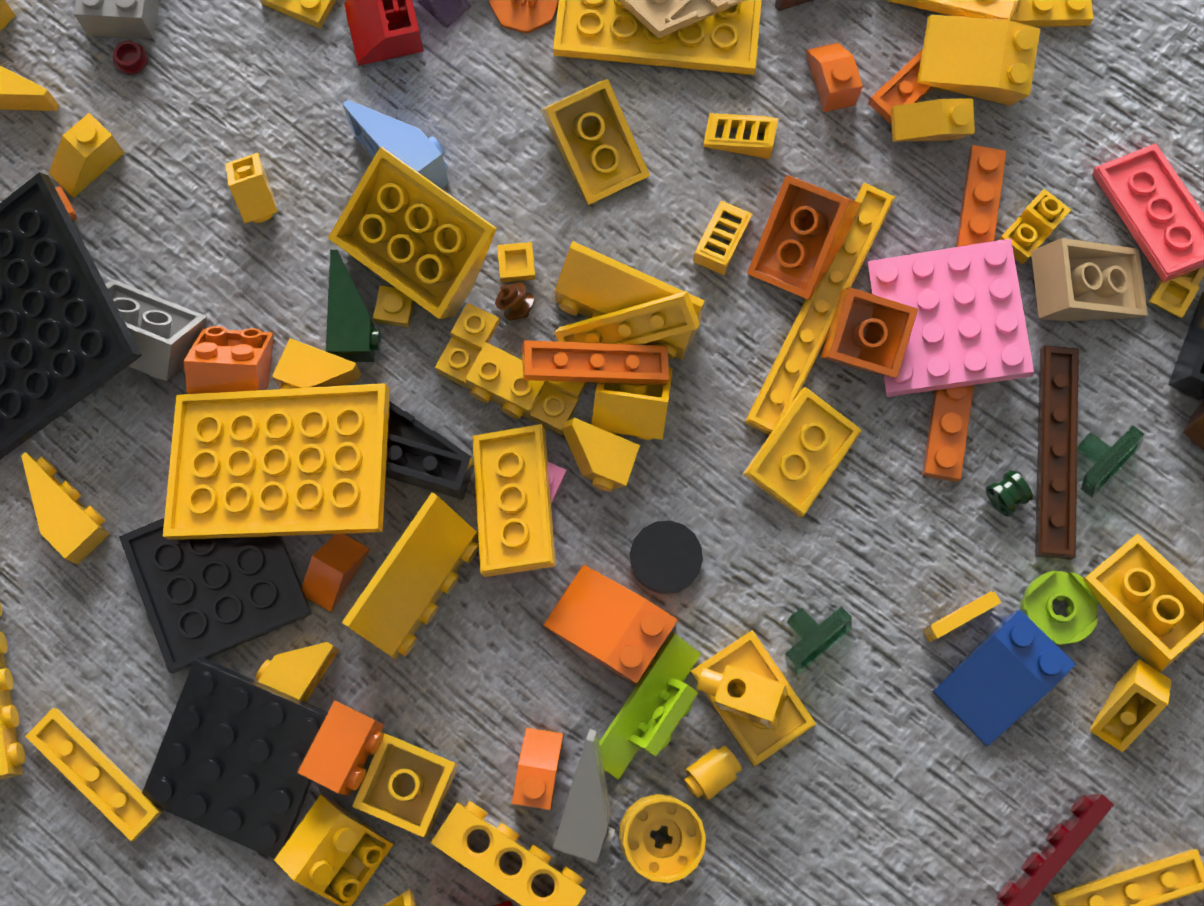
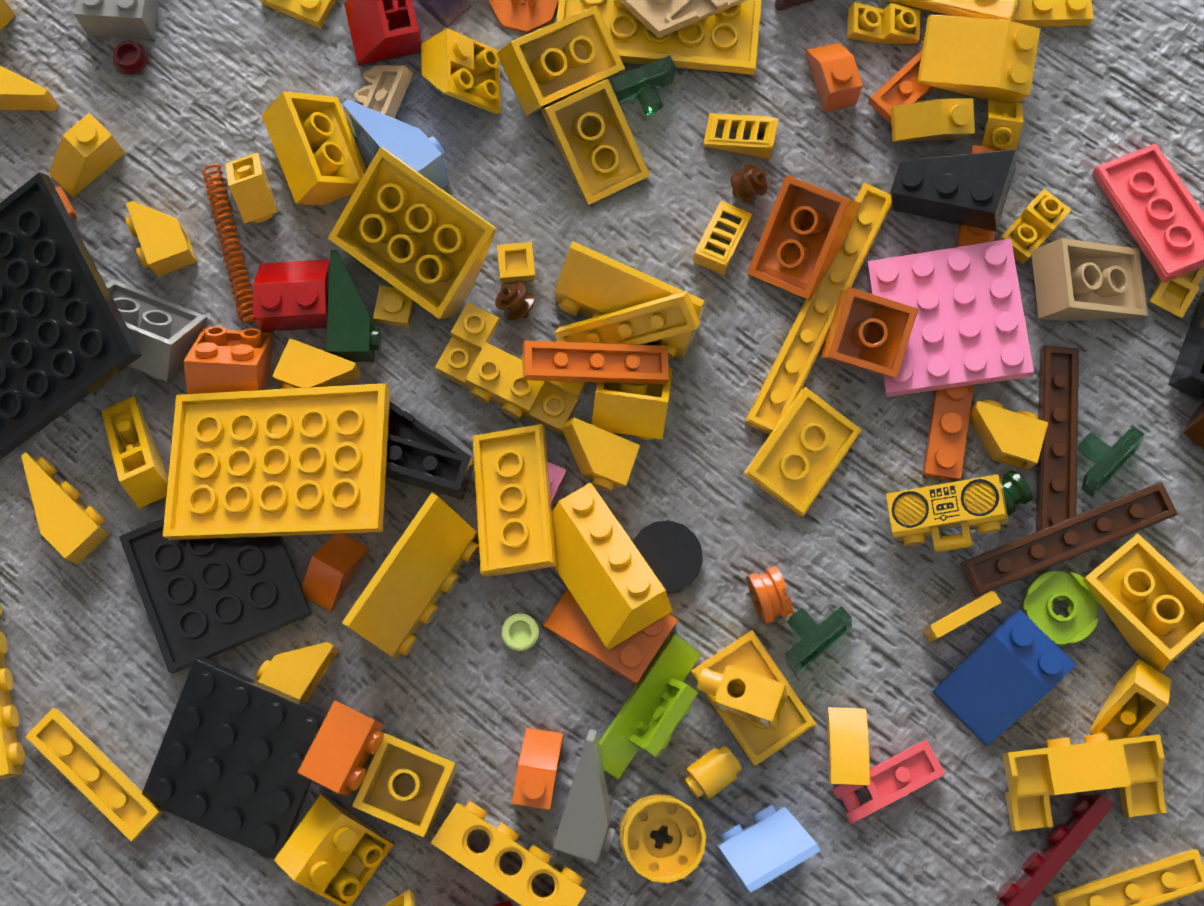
(135, 453): none -> yellow slope
(162, 239): none -> yellow slope
(249, 312): none -> orange piece
(291, 295): none -> red slope
(314, 147): none -> yellow slope
(387, 88): none -> tan plate
(463, 69): none -> yellow slope
(520, 632): none -> yellowish green tile
(560, 60): none -> yellow slope
(604, 568): none -> yellow slope
(644, 83): none -> clear green tile
(749, 183): none -> reddish brown wheel
(765, 848): none -> light blue slope
(769, 595): none -> orange wheel
(848, 746): none -> yellow slope
(884, 26): none -> yellow slope
(892, 780): none -> coral plate
(956, 187): none -> black wedge
(963, 504): none -> yellow piece
(1002, 124): none -> yellow bracket
(1008, 435): none -> yellow slope
(1068, 539): none -> reddish brown tile
(1099, 763): none -> yellow bracket

